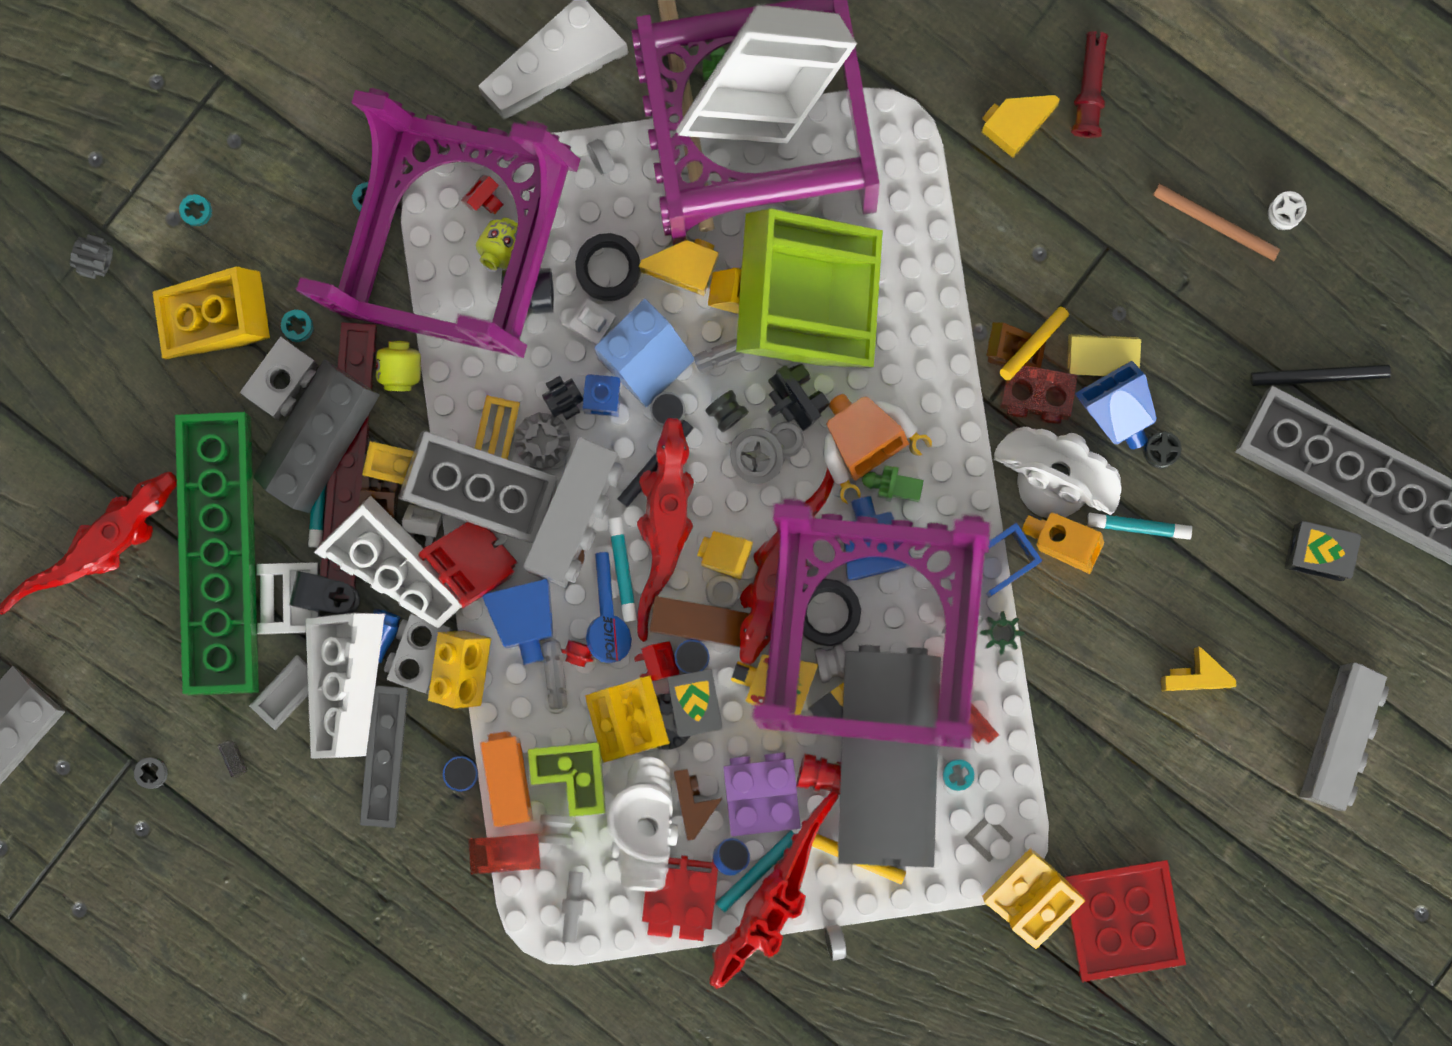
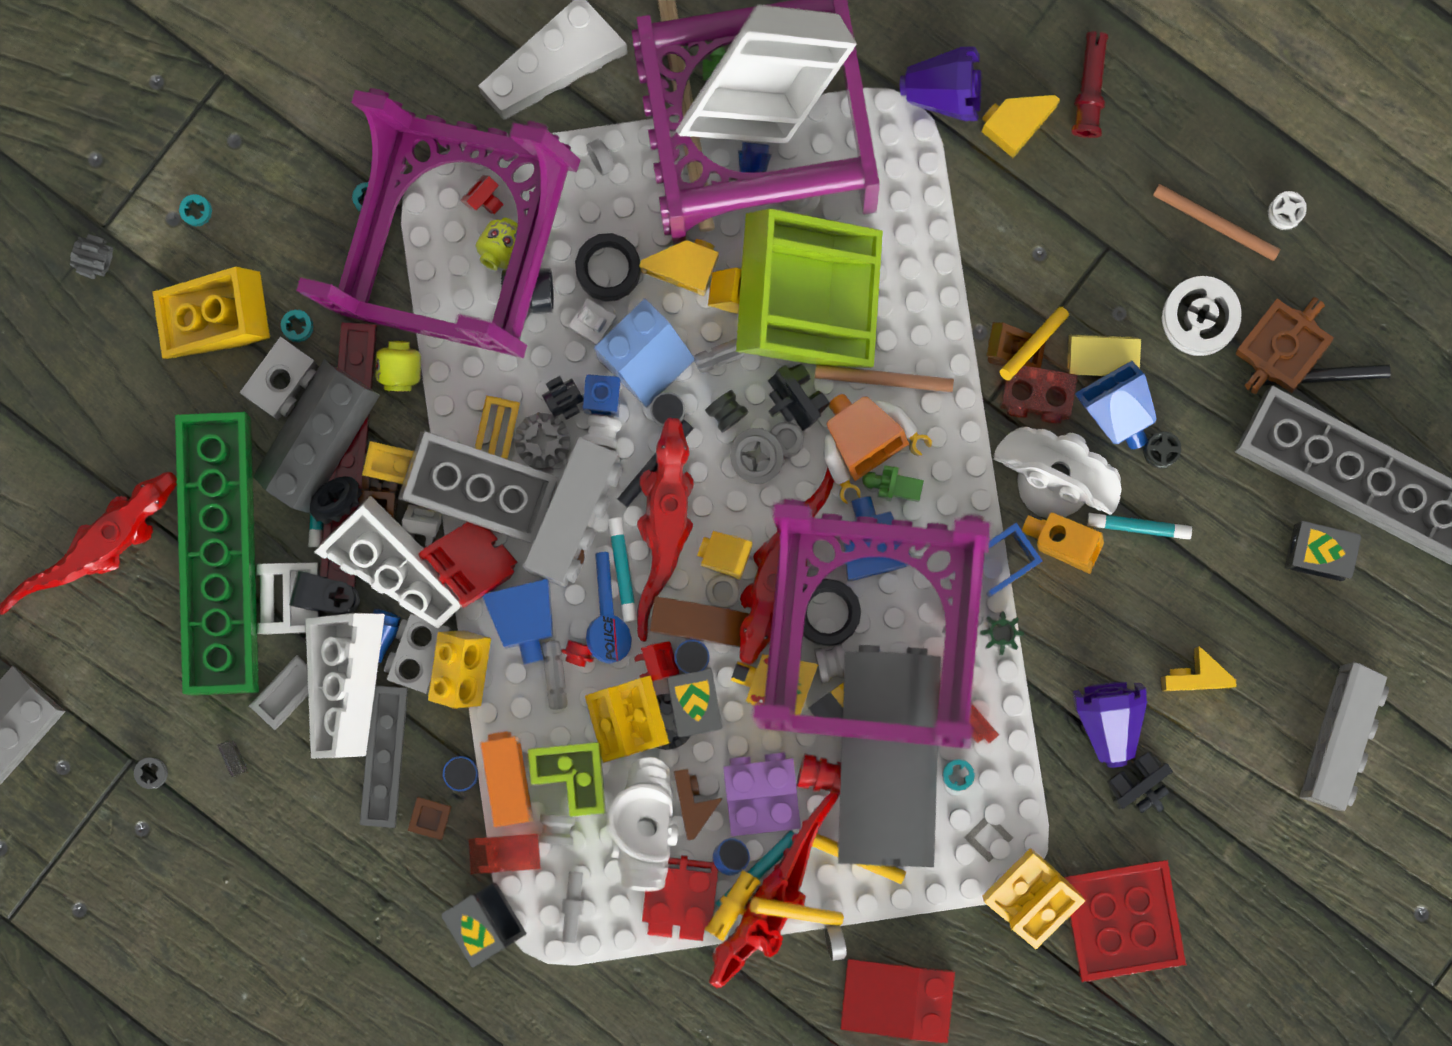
(342, 488): none -> black gear
(429, 818): none -> reddish brown plate
(483, 924): none -> piece
(603, 431): none -> white wheel
(732, 905): none -> yellow pin
(754, 157): none -> clear blue cone
(796, 911): none -> yellow bar
(884, 378): none -> nougat bar
(898, 1000): none -> red slope
(946, 84): none -> dark purple cone
(1112, 719): none -> dark purple cone
(1127, 792): none -> black hips
(1211, 290): none -> white wheel
(1284, 345): none -> dark orange plate

